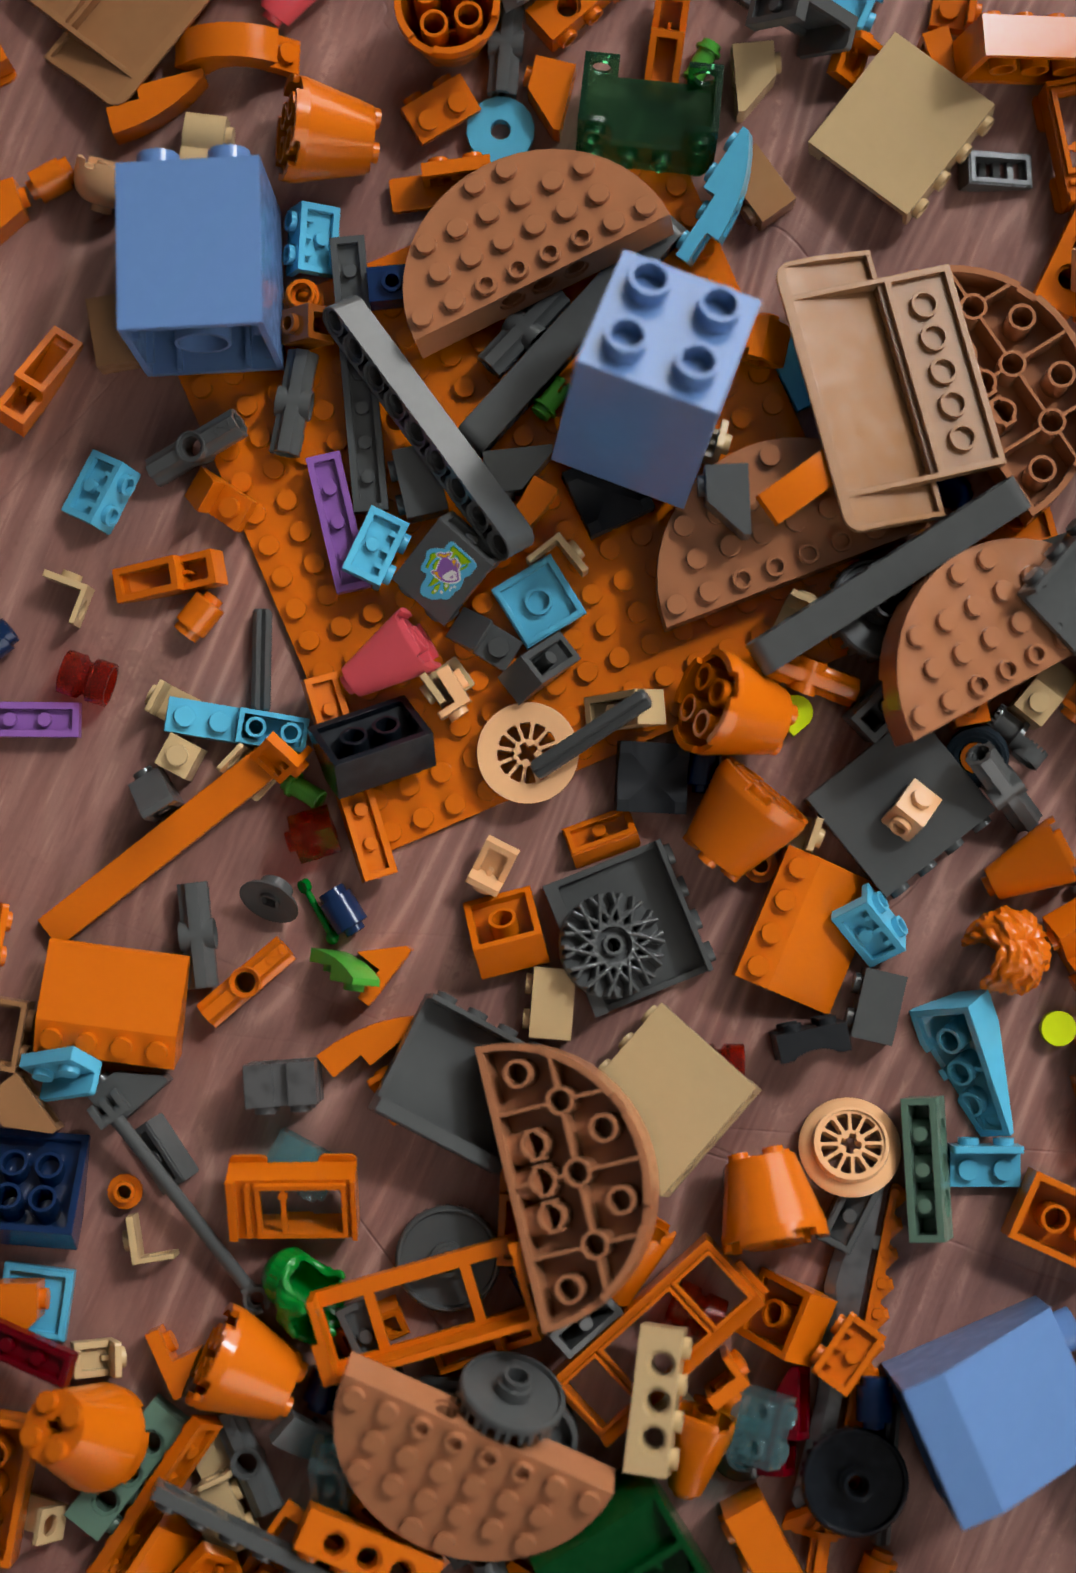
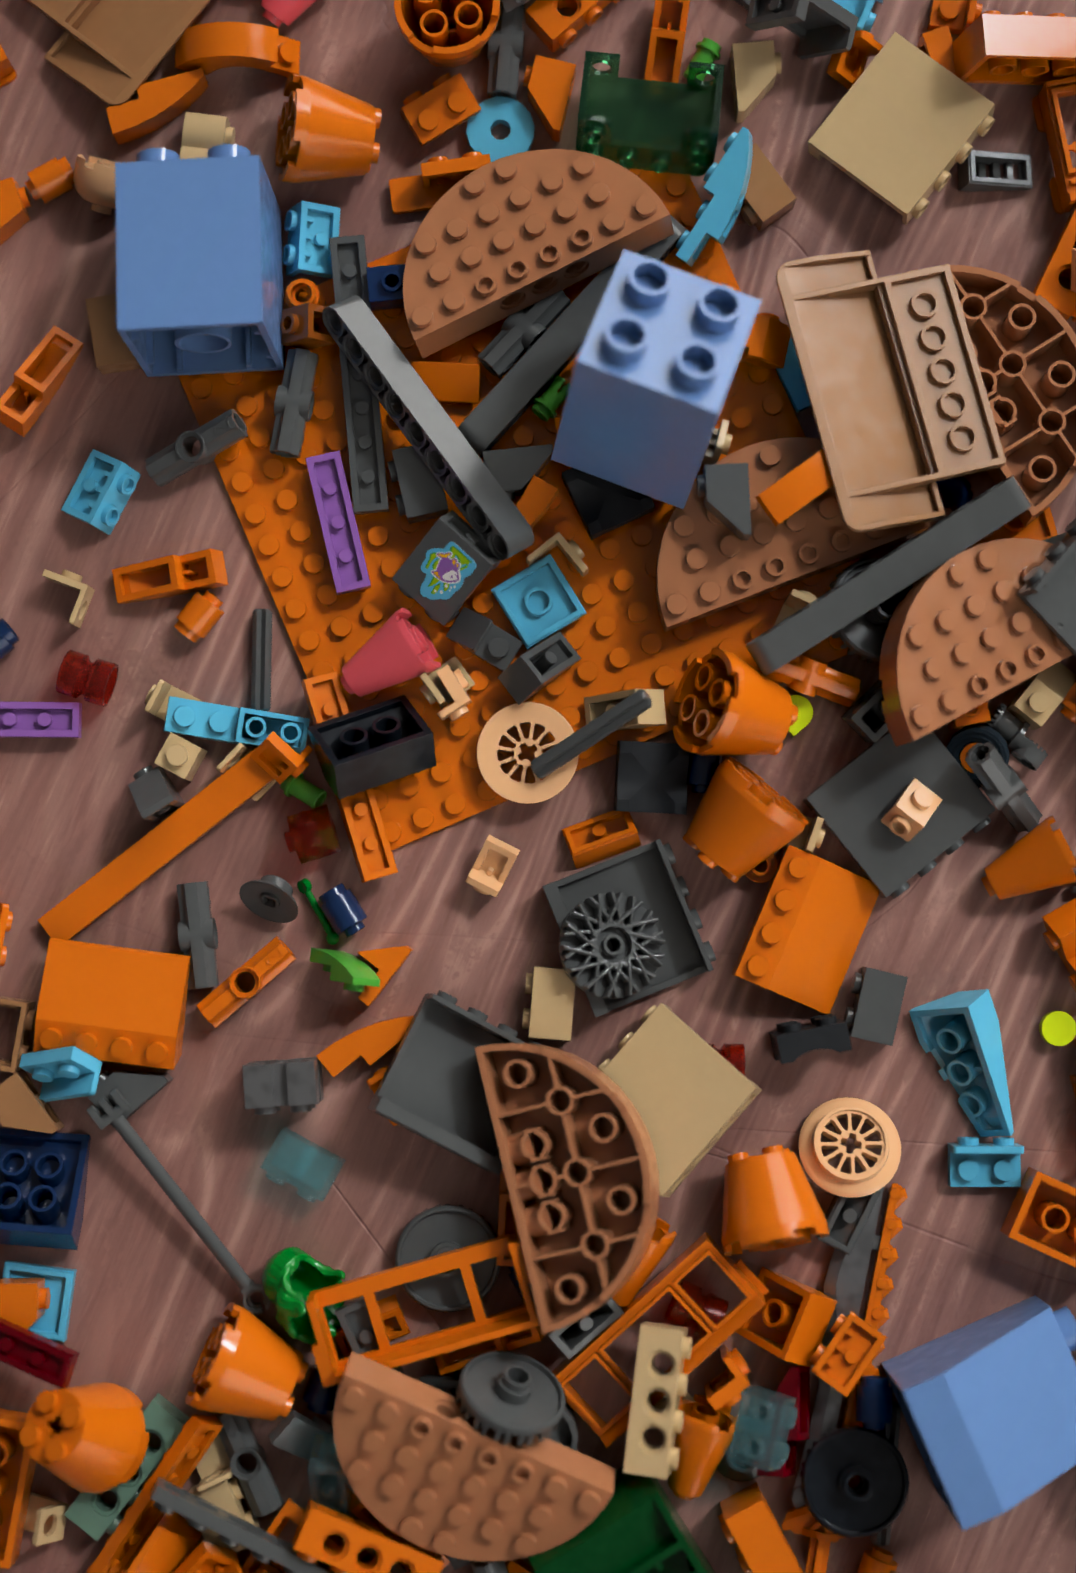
(99, 1358): tan bracket -> none
(133, 1242): tan bracket -> none
(136, 1191): orange plate -> none
(167, 1149): dark grey slope -> none
(174, 1368): orange slope -> none
(220, 499): orange slope -> none
(253, 1173): orange piece -> none
(376, 547): medium azure bracket -> none
(450, 381): none -> orange slope
(505, 932): orange slope -> none
(871, 927): medium azure bracket -> none
(926, 1169): sand green brick -> none
(1019, 949): orange hair -> none

